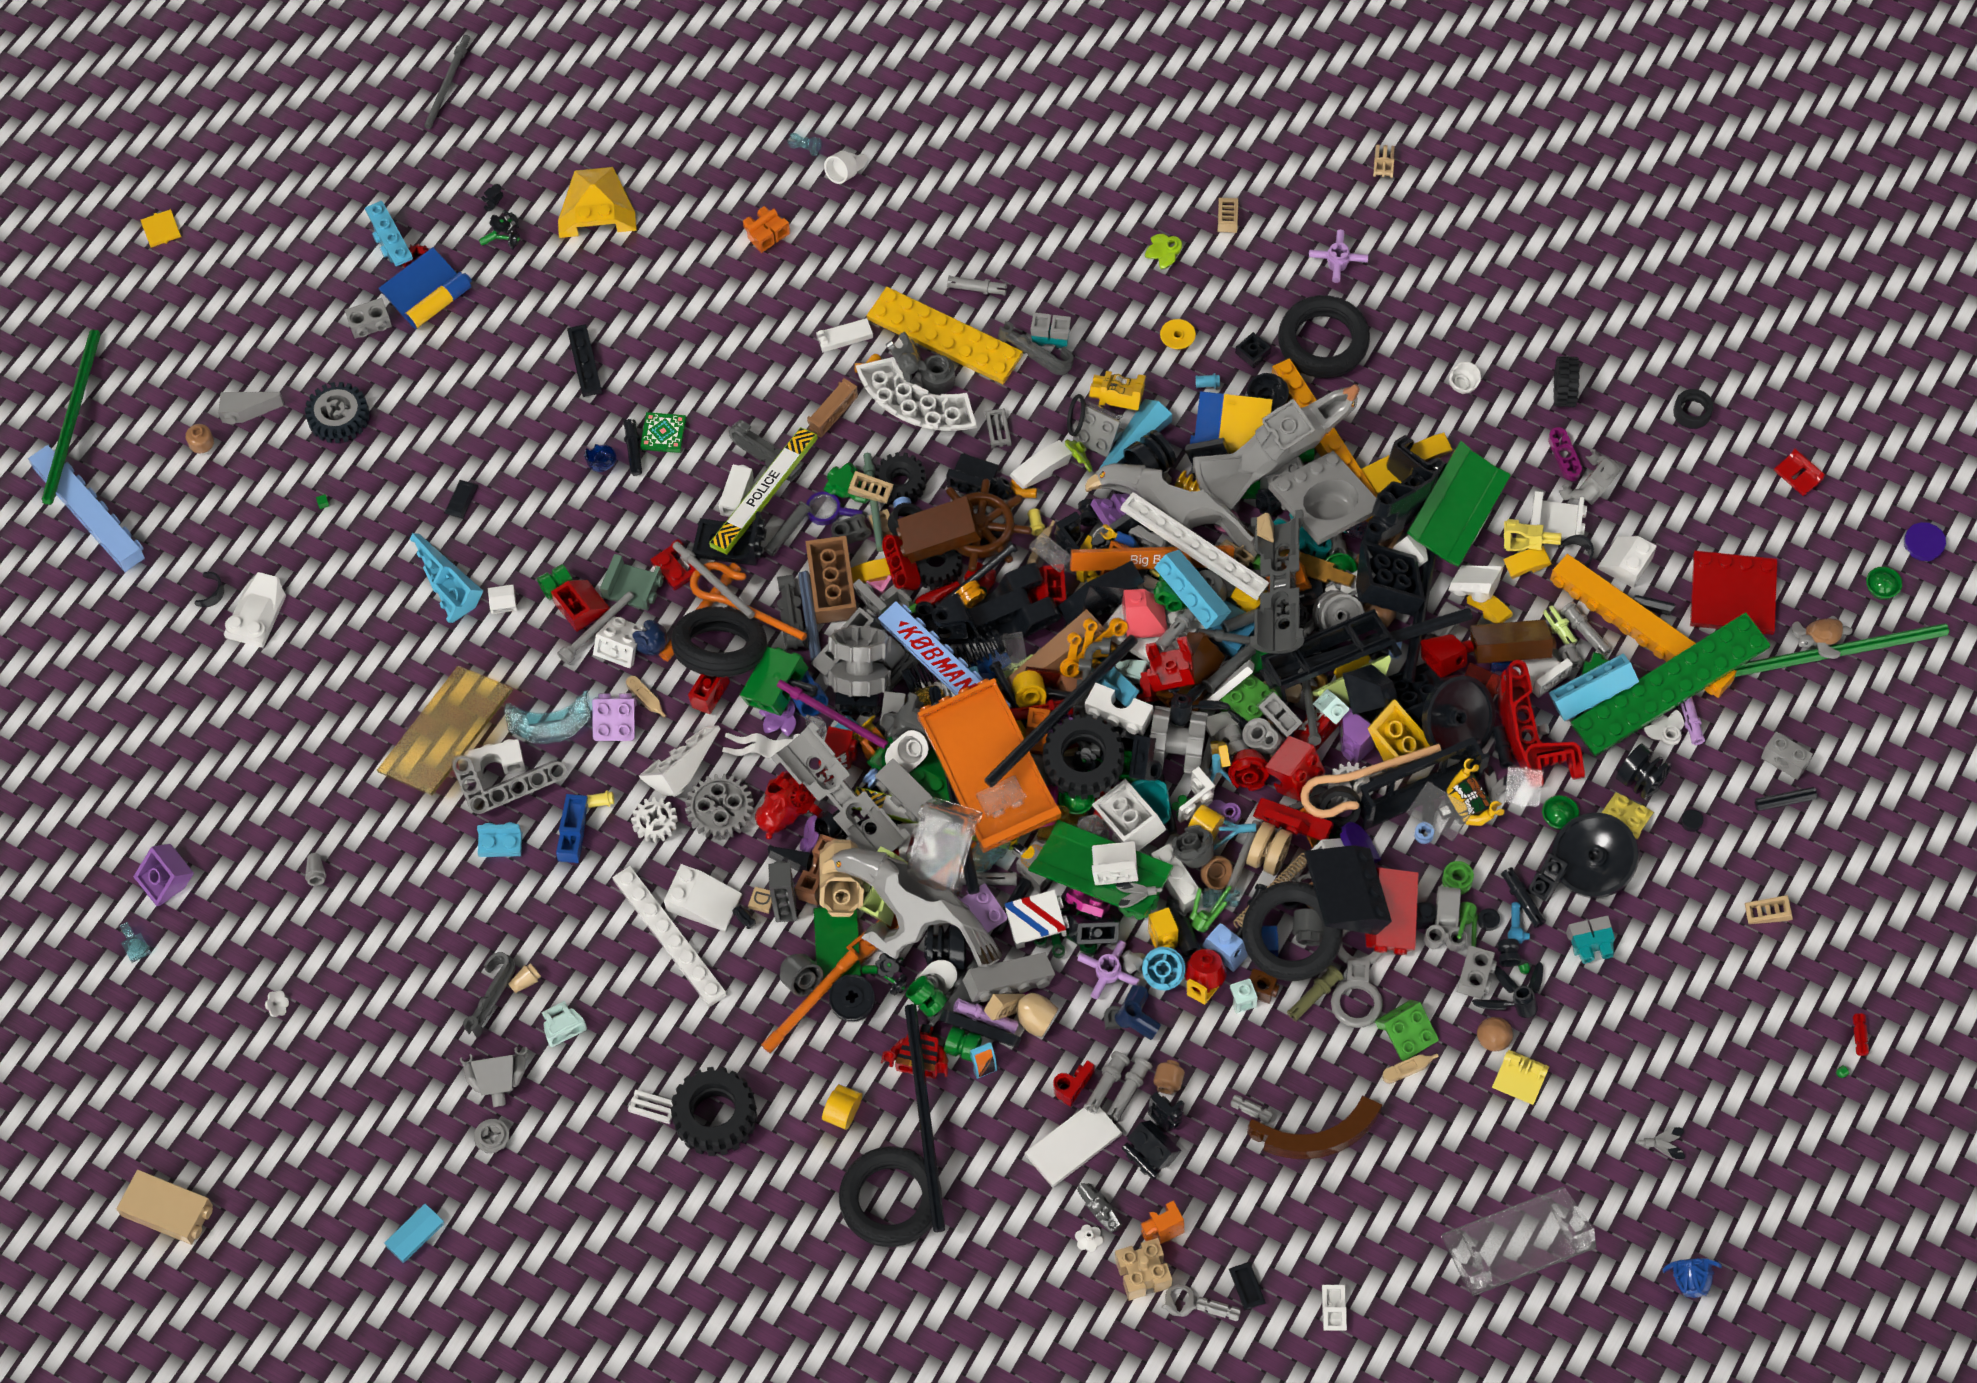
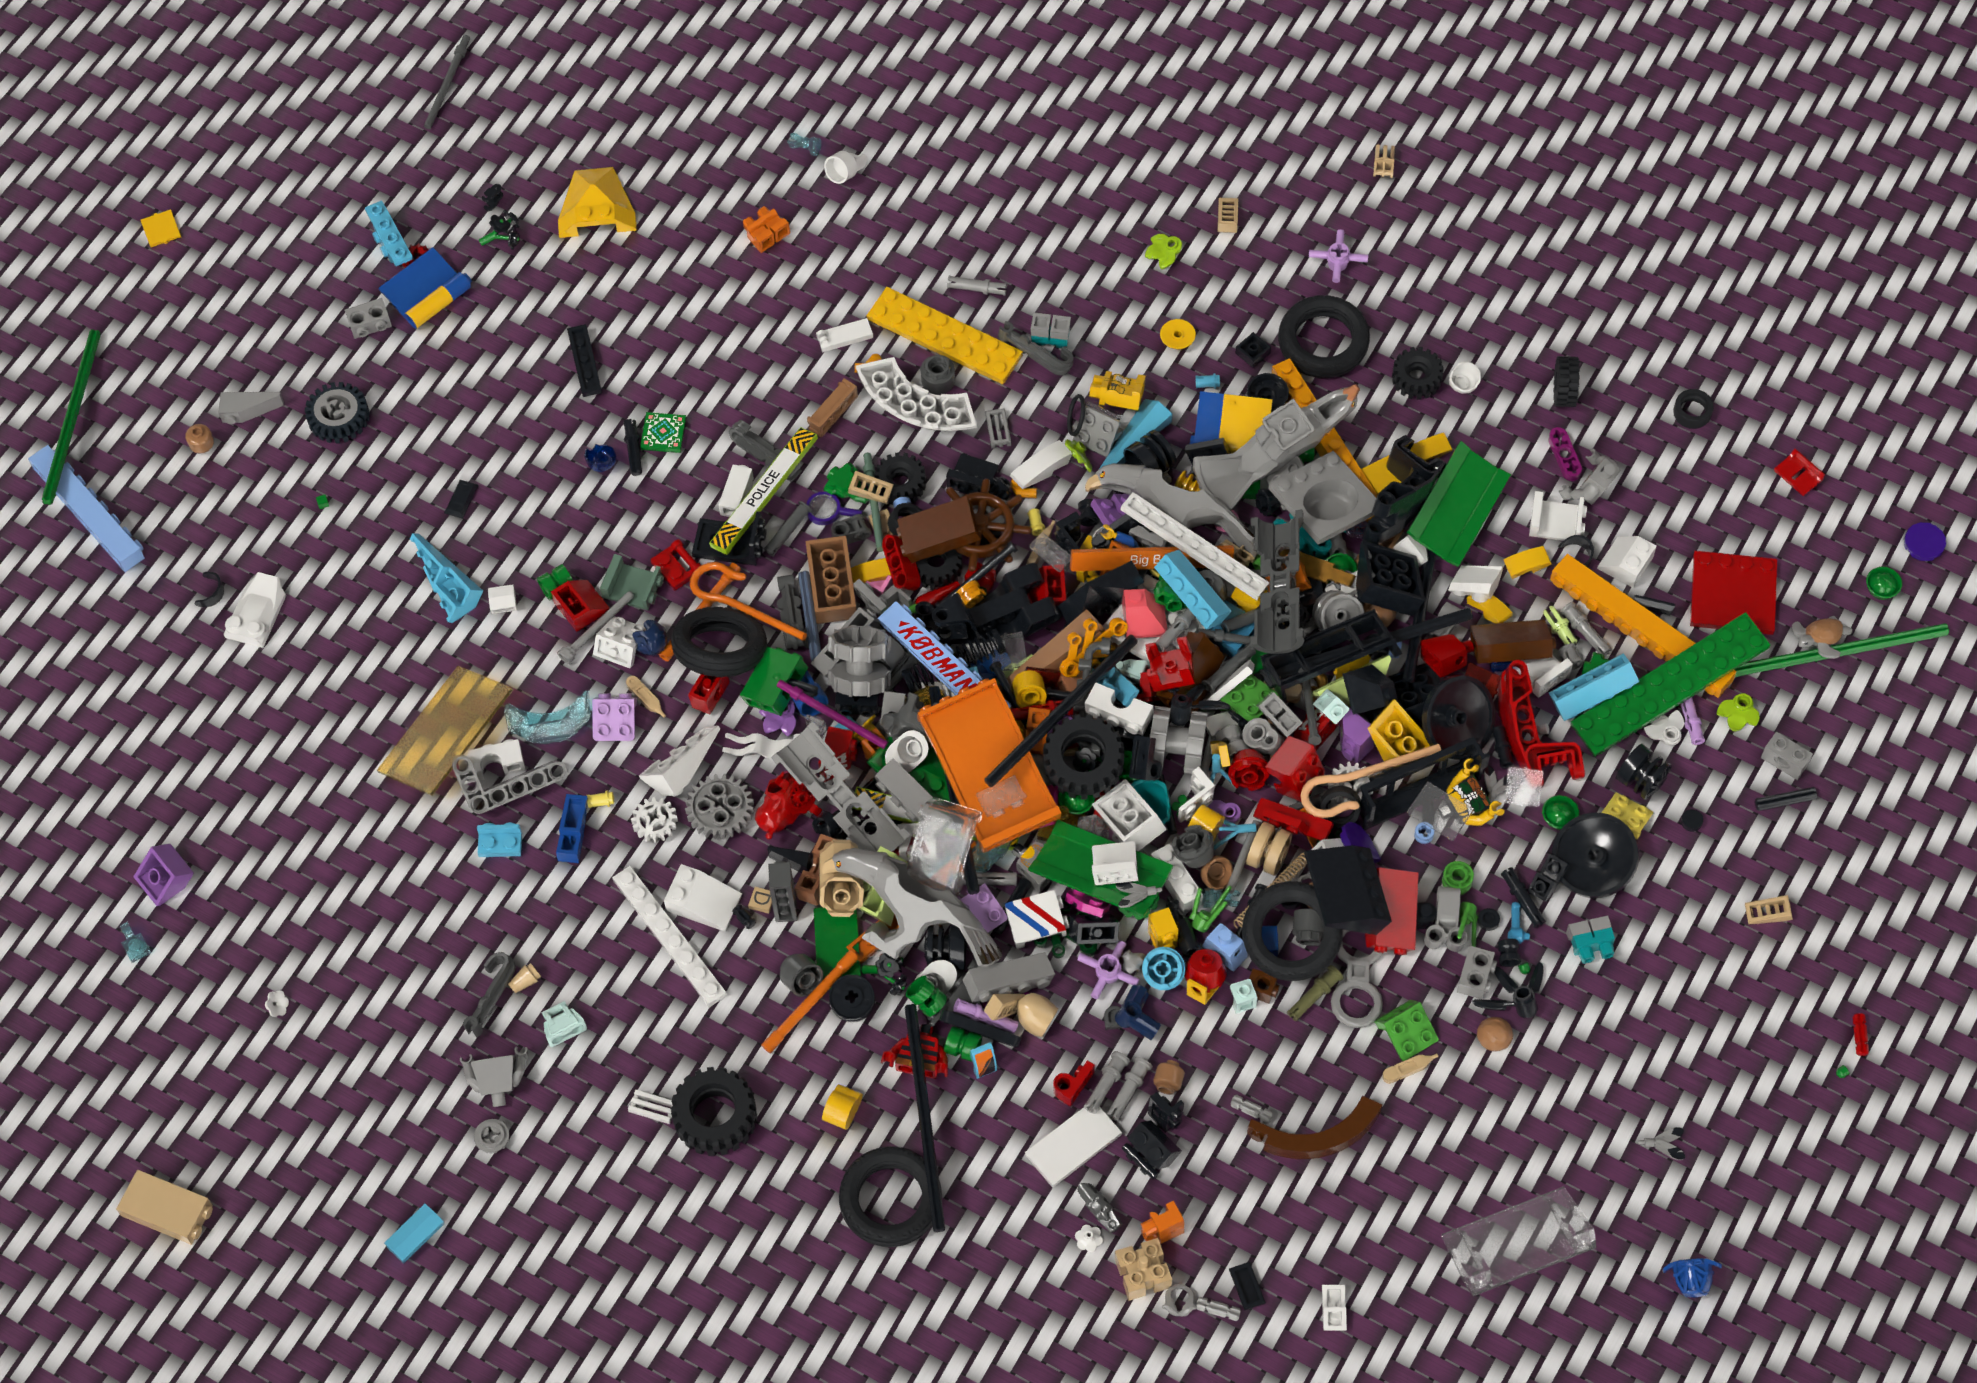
(315, 872): light grey cone -> none
(689, 557): light grey bar -> none
(810, 836): medium lavender plate -> none
(870, 778): light blue bush -> none
(907, 356): dark grey animal -> none
(1265, 527): tan slope -> none
(1421, 361): none -> black tyre
(1520, 1077): light yellow hinge -> none
(1531, 536): light yellow piece -> none
(1738, 714): none -> lime plate

